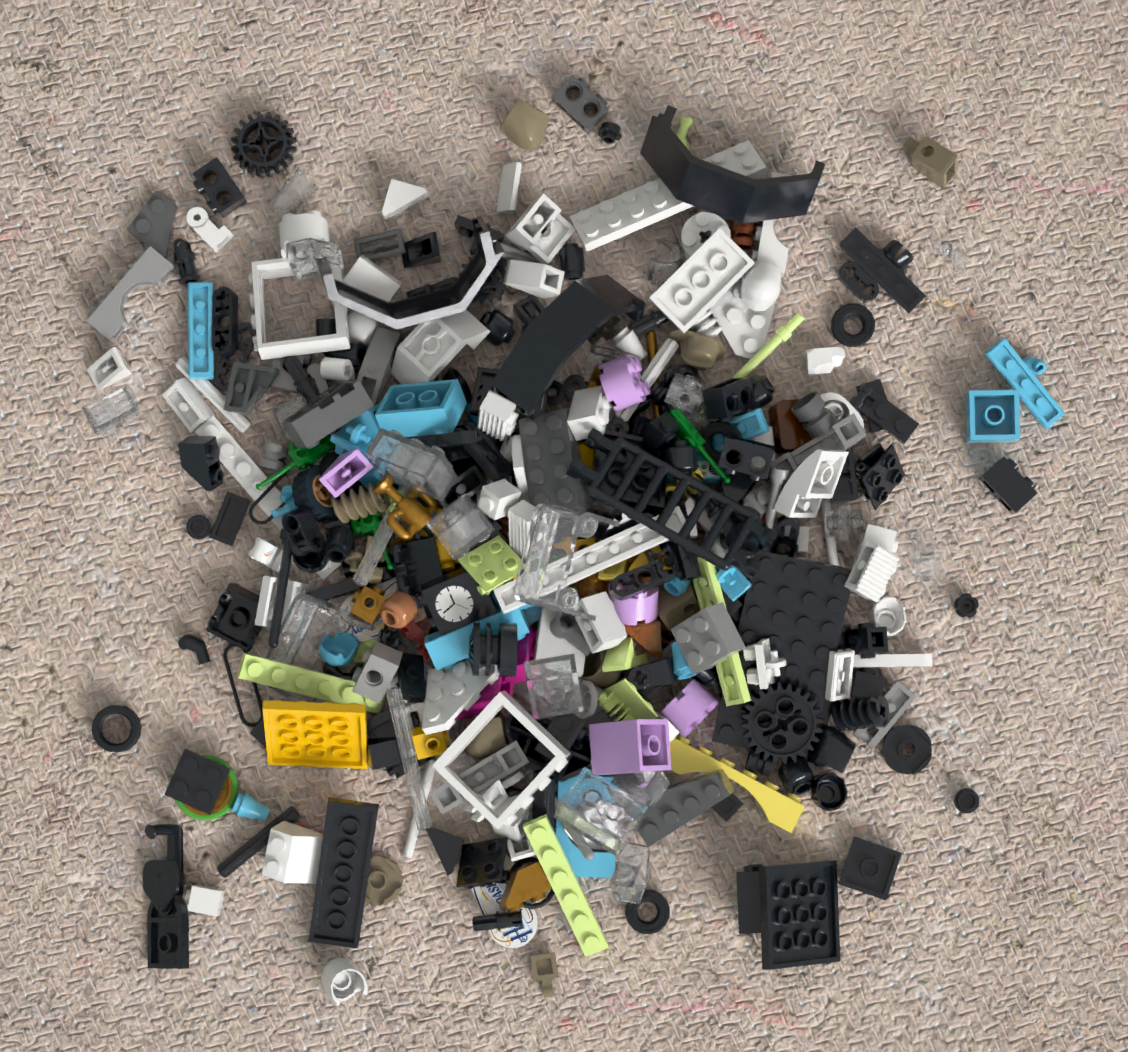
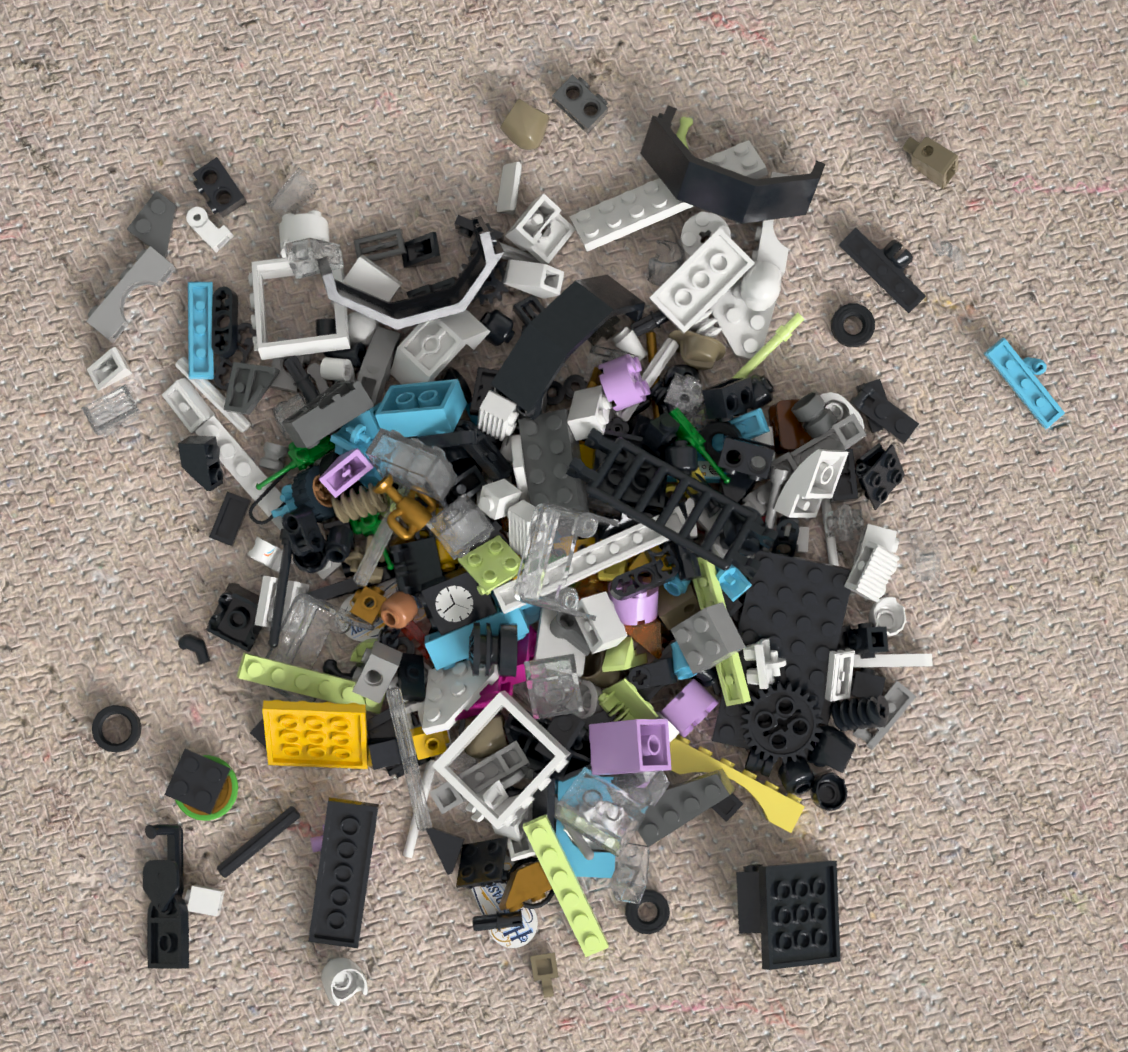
(185, 261): black piece -> none
(198, 527): black plate -> none
(235, 692): black piece -> none
(249, 807): medium azure cone -> none
(253, 145): black gear -> none
(292, 854): white slope -> none
(339, 649): medium azure hair -> none
(384, 881): dark tan tile -> none
(401, 197): white slope -> none
(572, 261): black brick -> none
(609, 132): black plate -> none
(742, 234): copper wheel -> none
(823, 360): white rock -> none
(854, 286): black beam -> none
(869, 868): black plate -> none
(921, 749): black plate -> none
(966, 800): black plate -> none
(972, 605): black plate -> none
(992, 416): medium azure brick -> none
(1008, 485): black brick -> none

